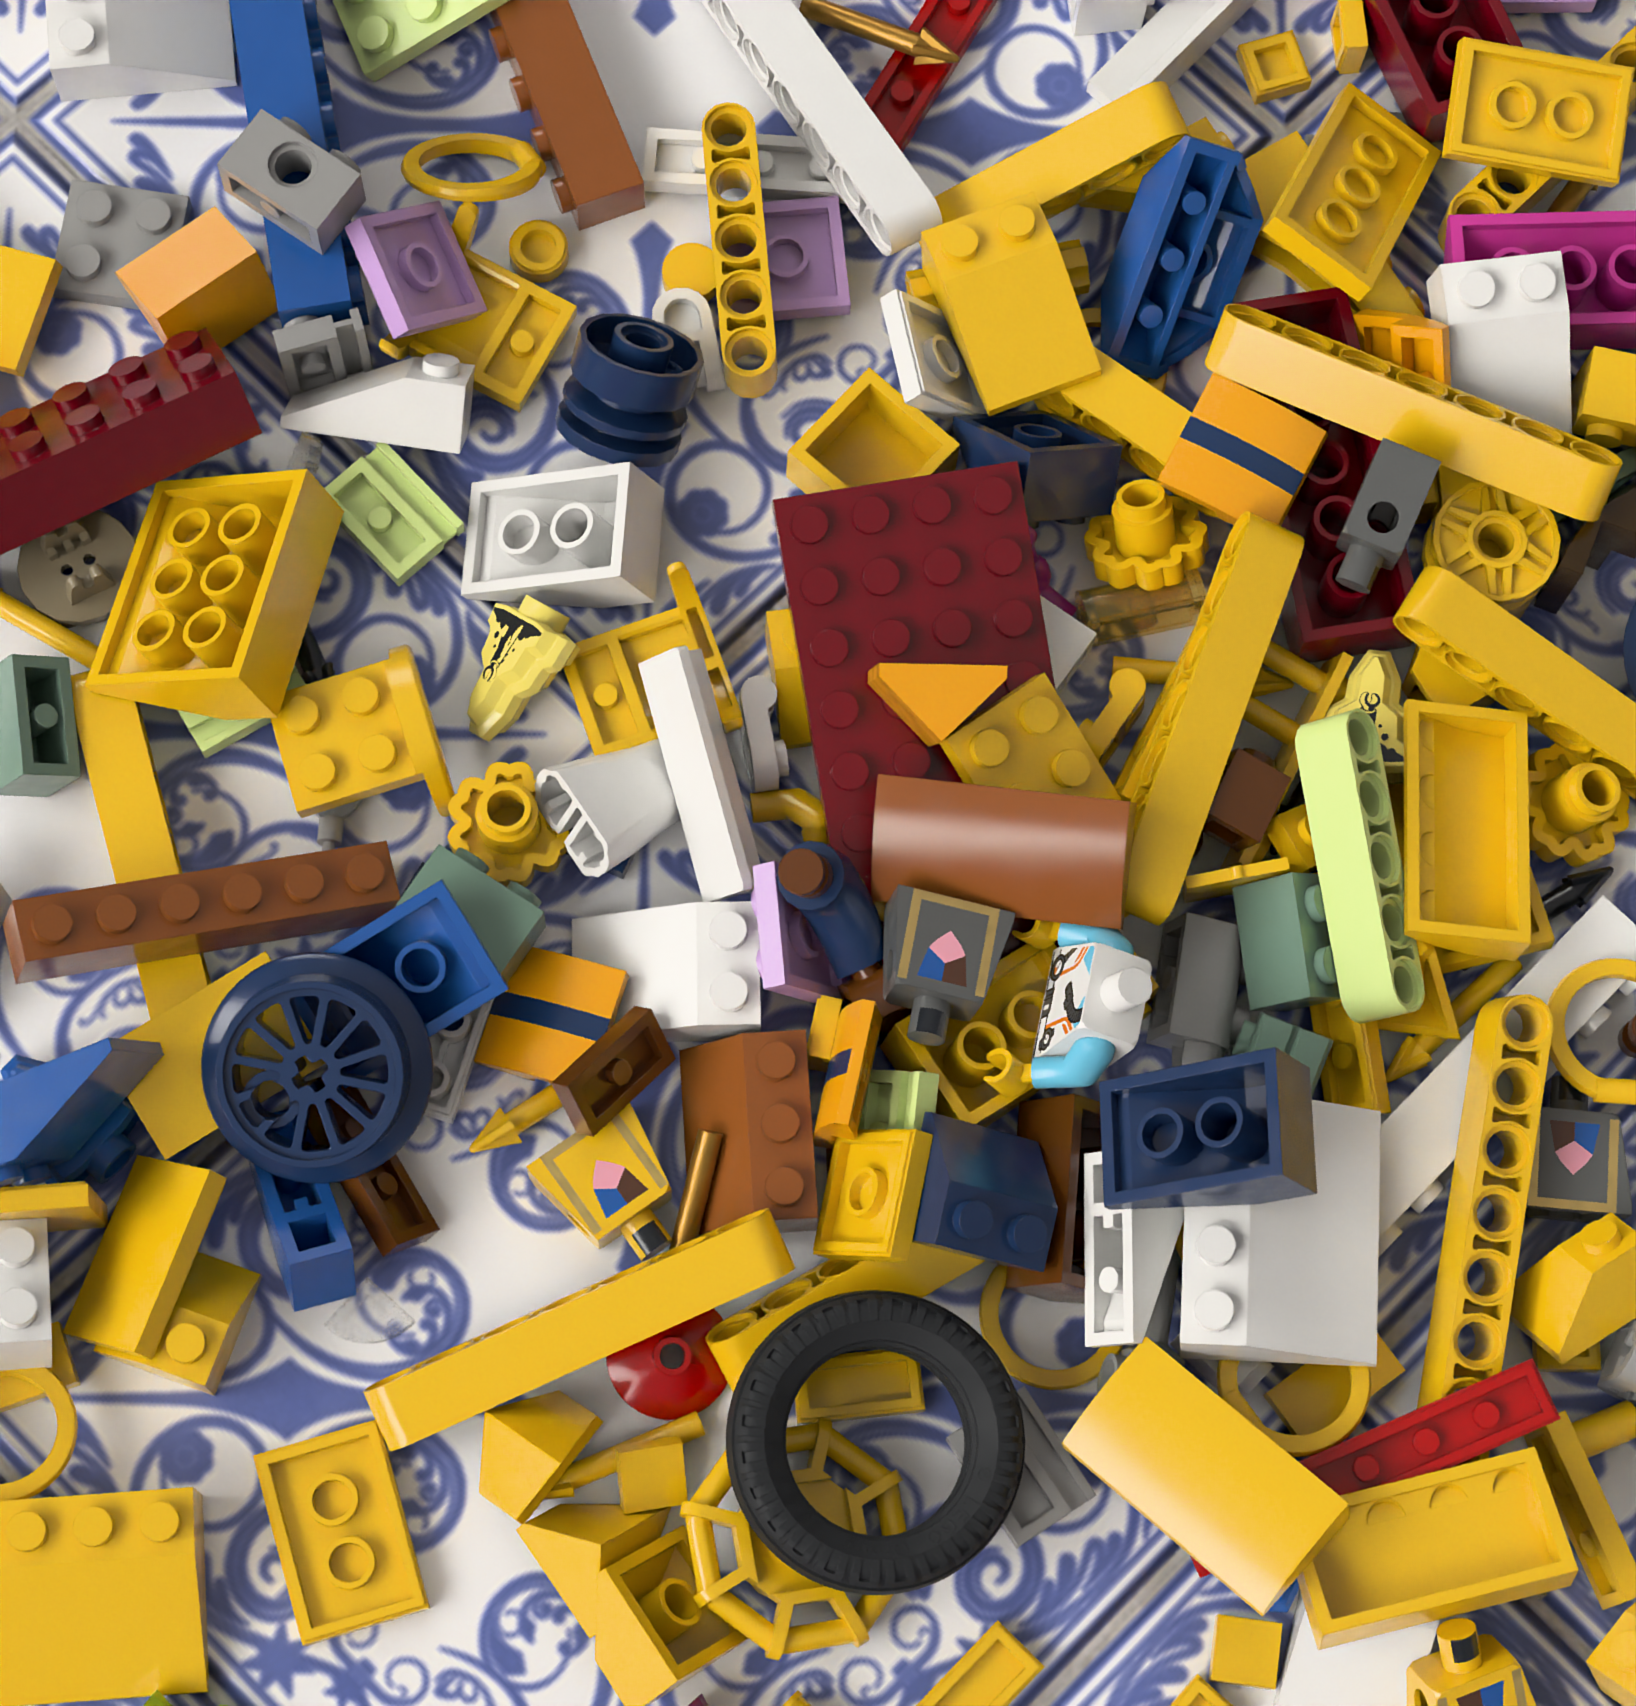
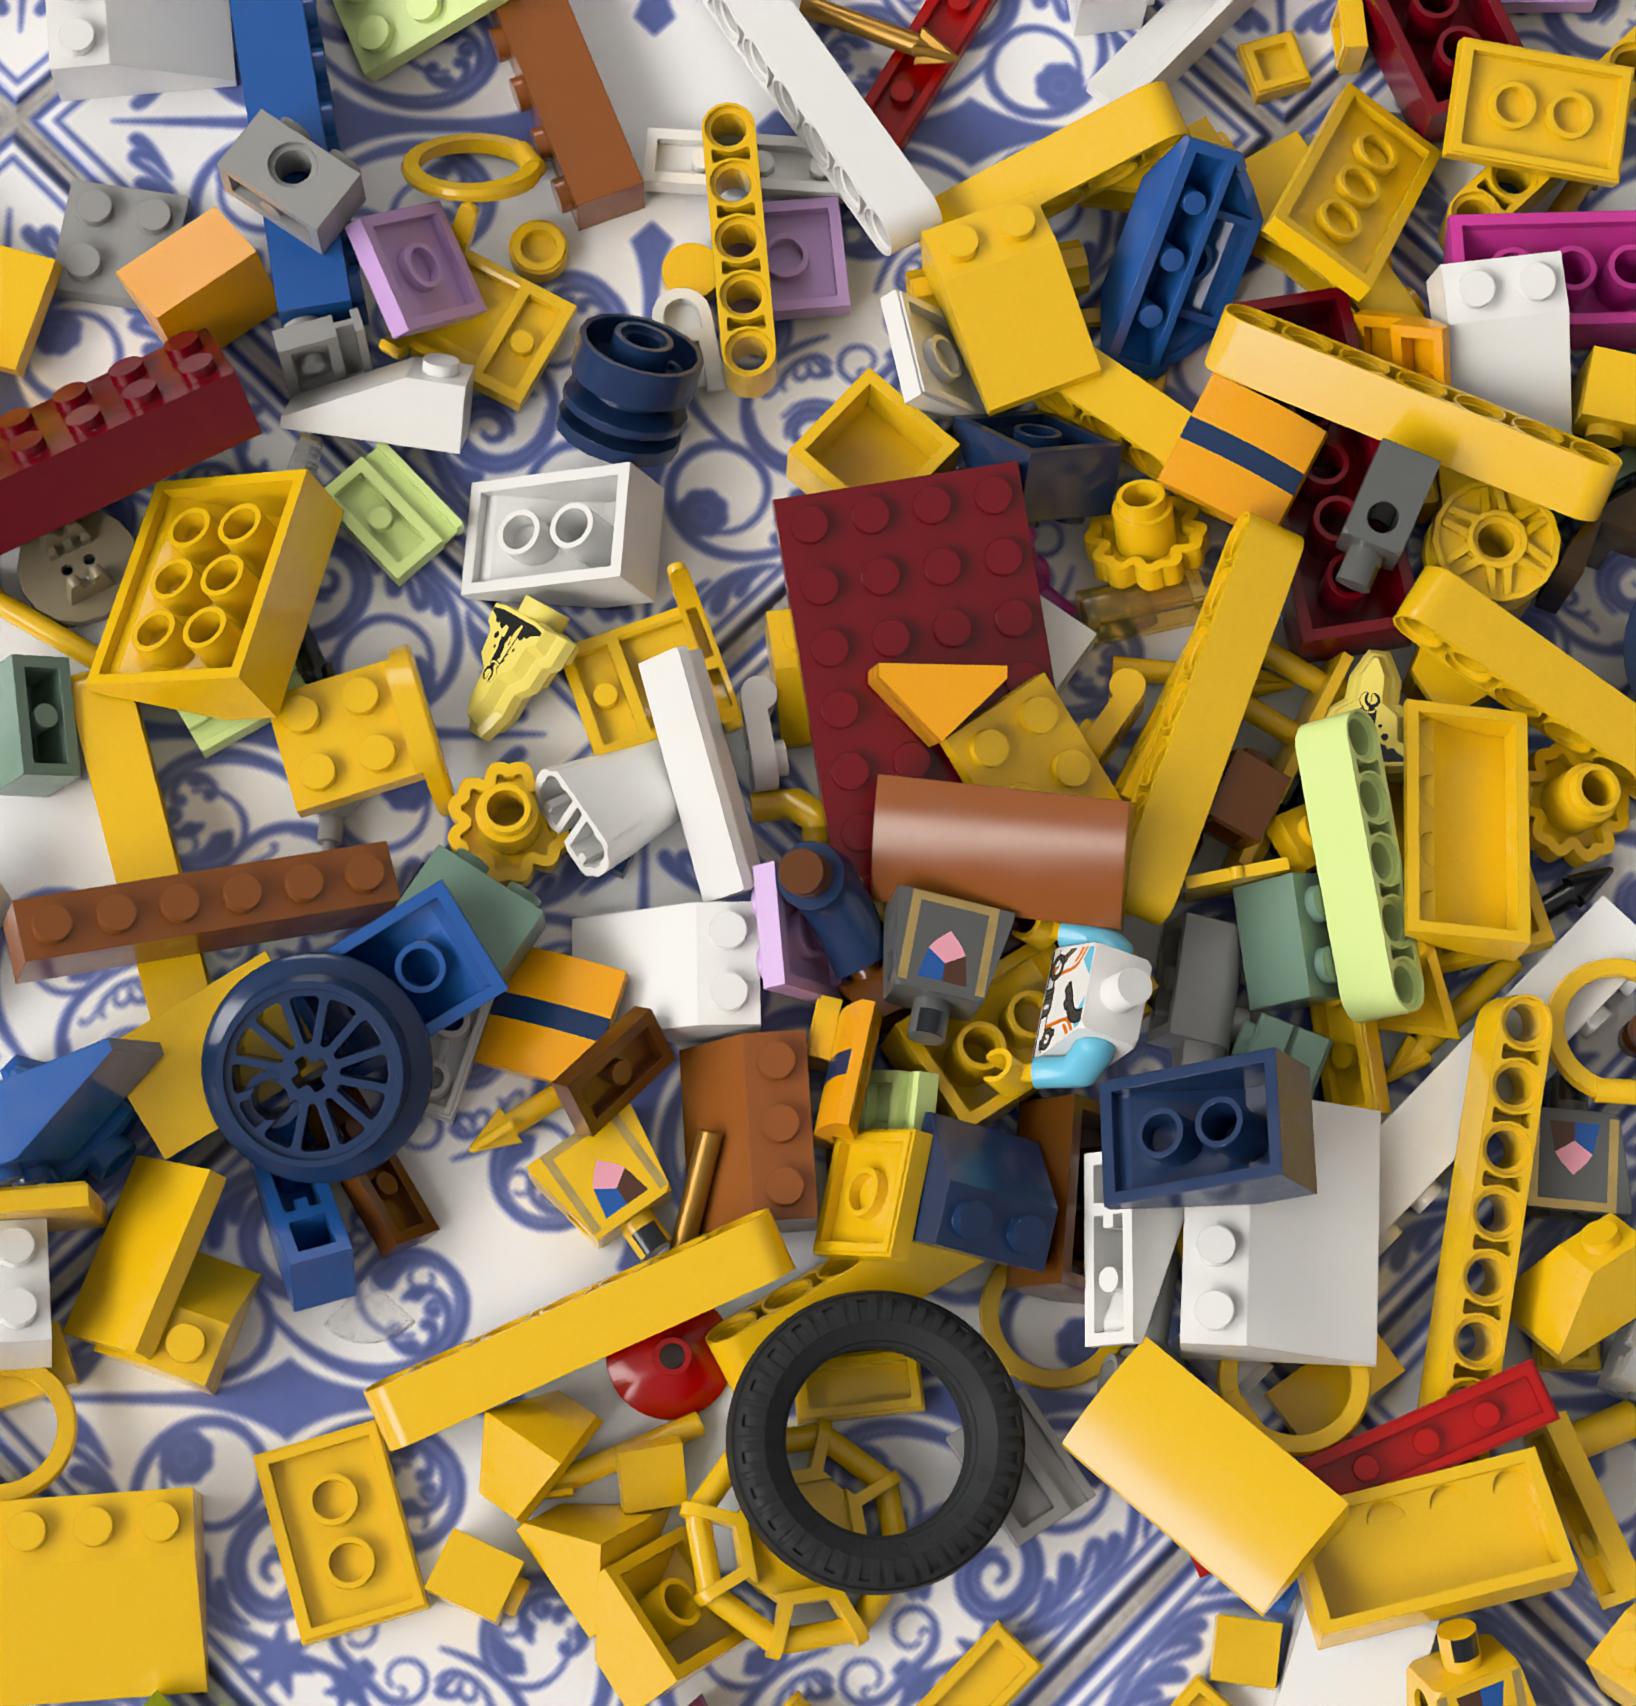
(479, 1578): none -> yellow brick

